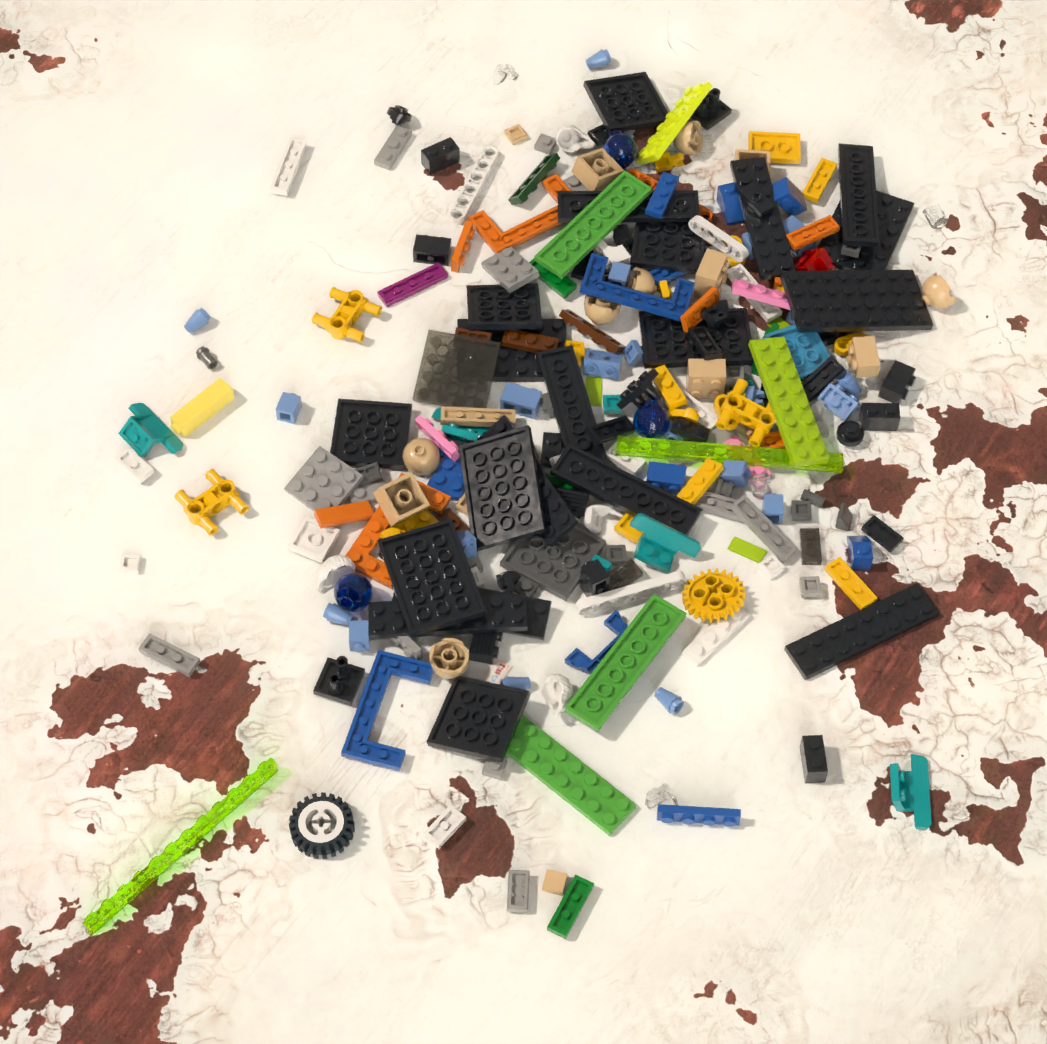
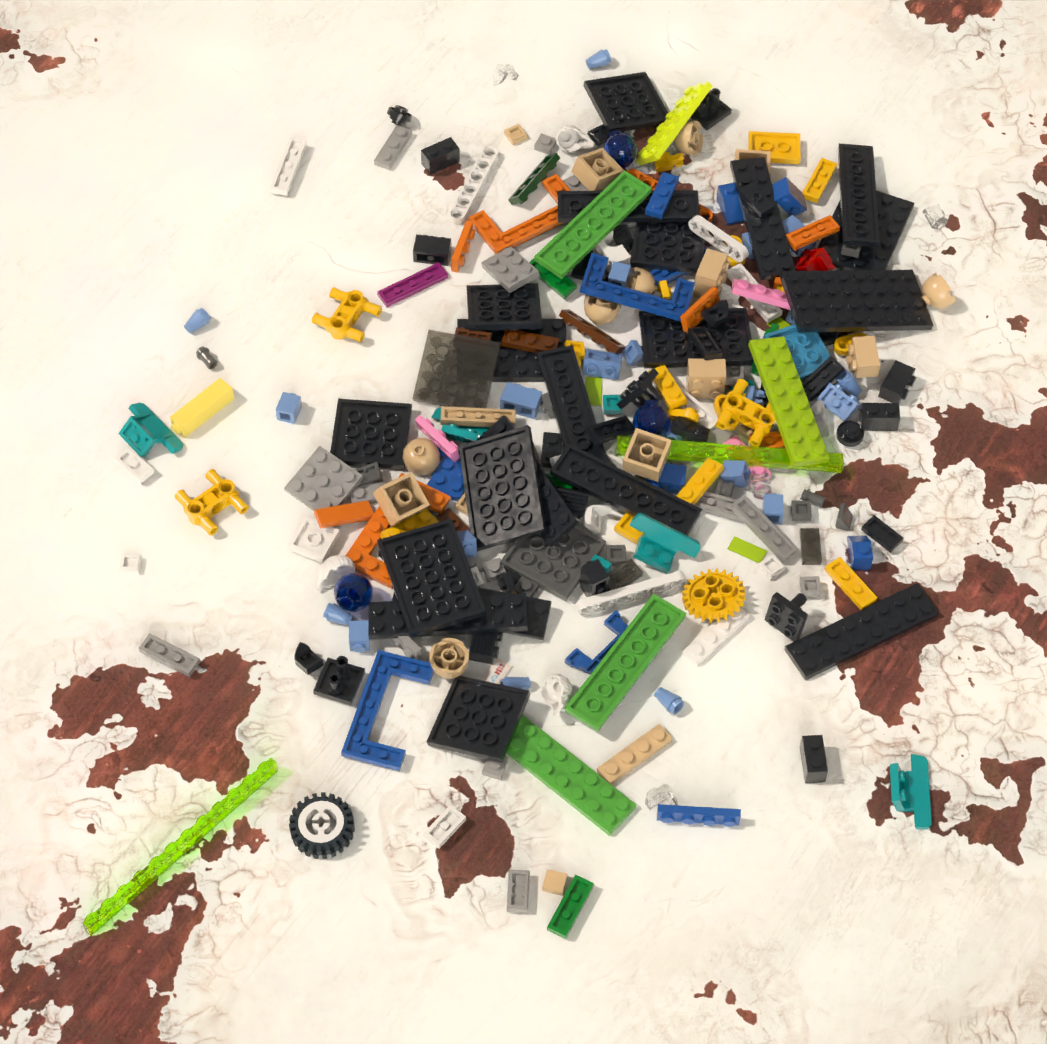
(307, 659): none -> black plate
(492, 568): none -> light grey plate
(634, 754): none -> tan plate
(646, 454): none -> tan brick
(787, 615): none -> black plate

